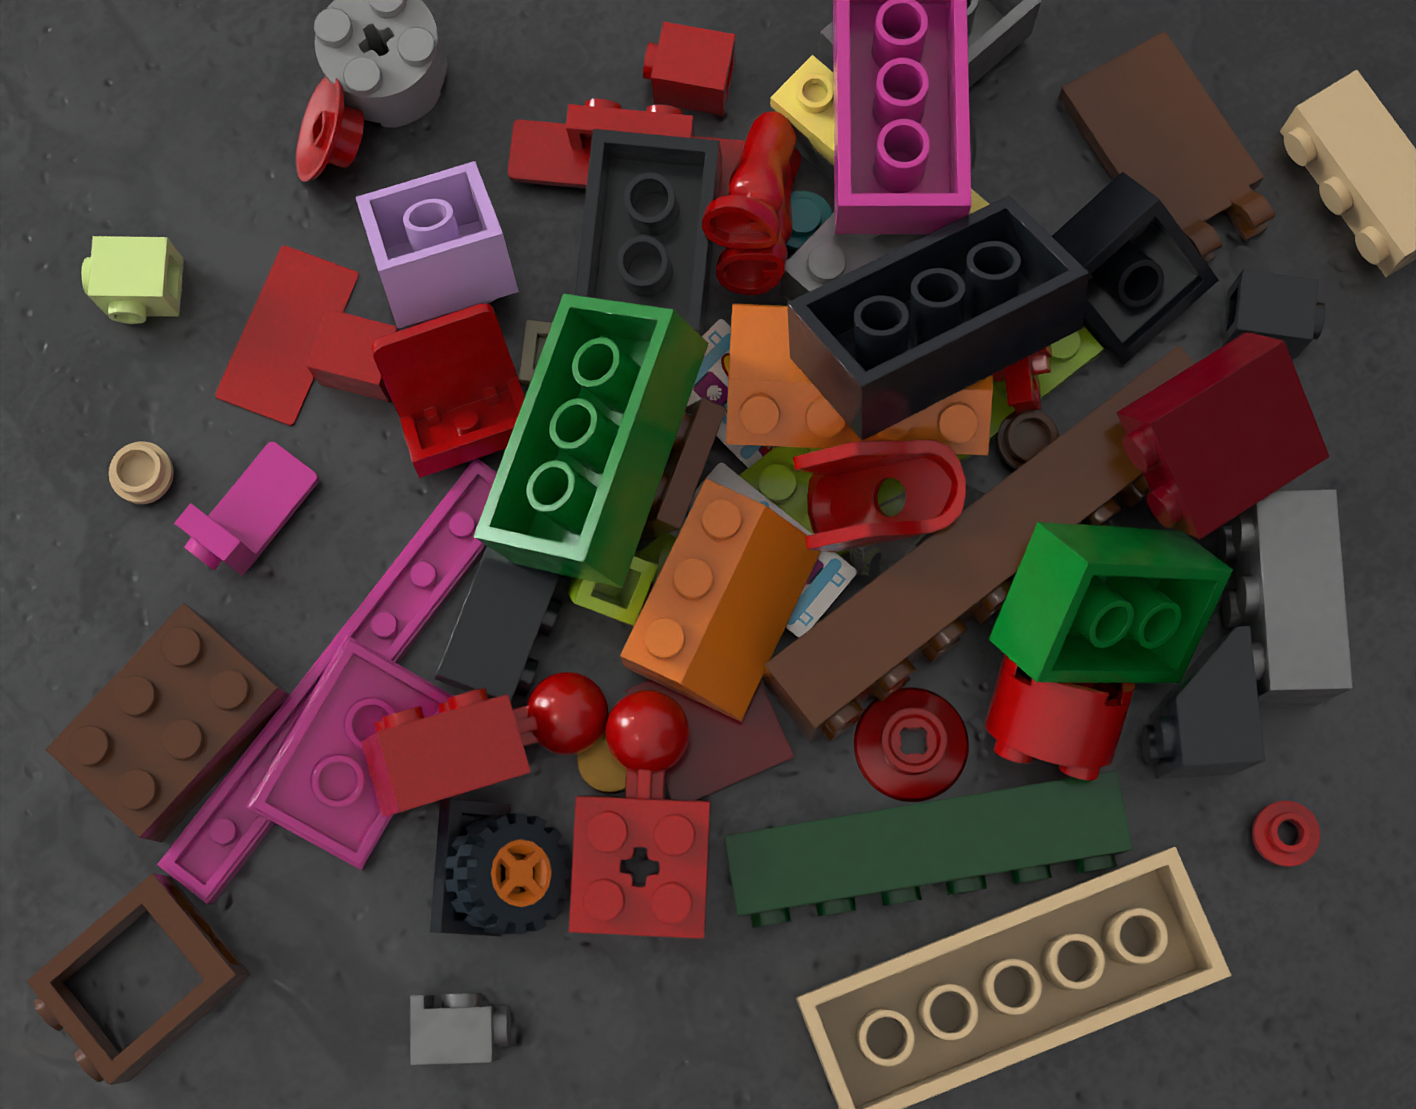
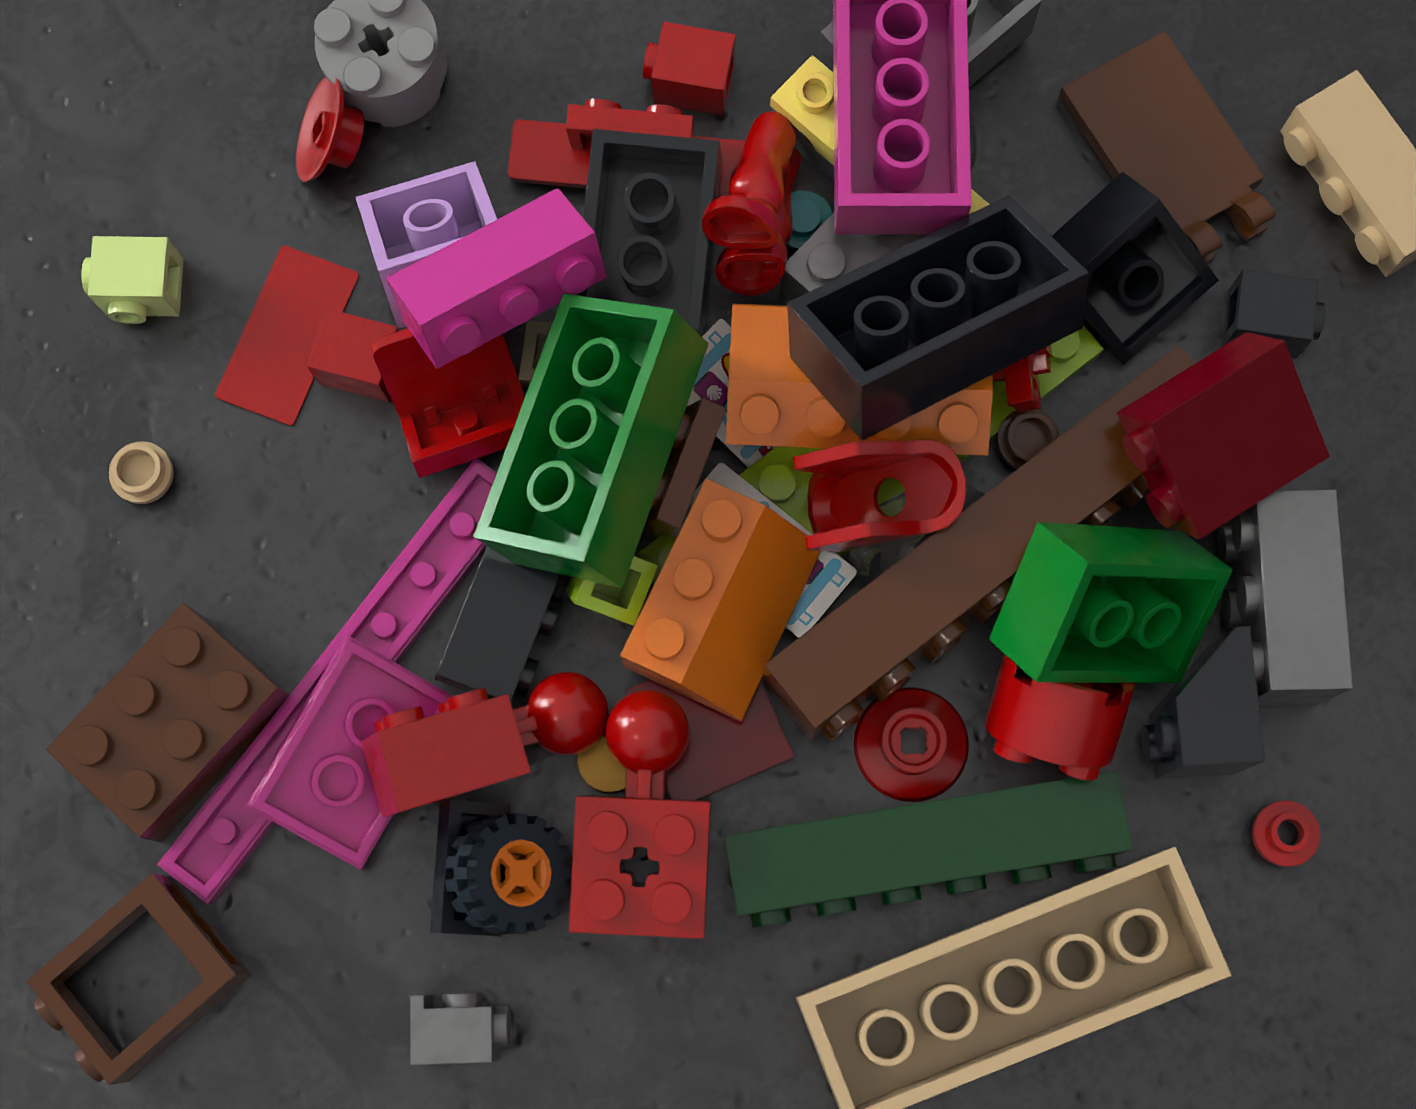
(249, 511): dark pink bracket -> none
(497, 277): none -> dark pink brick

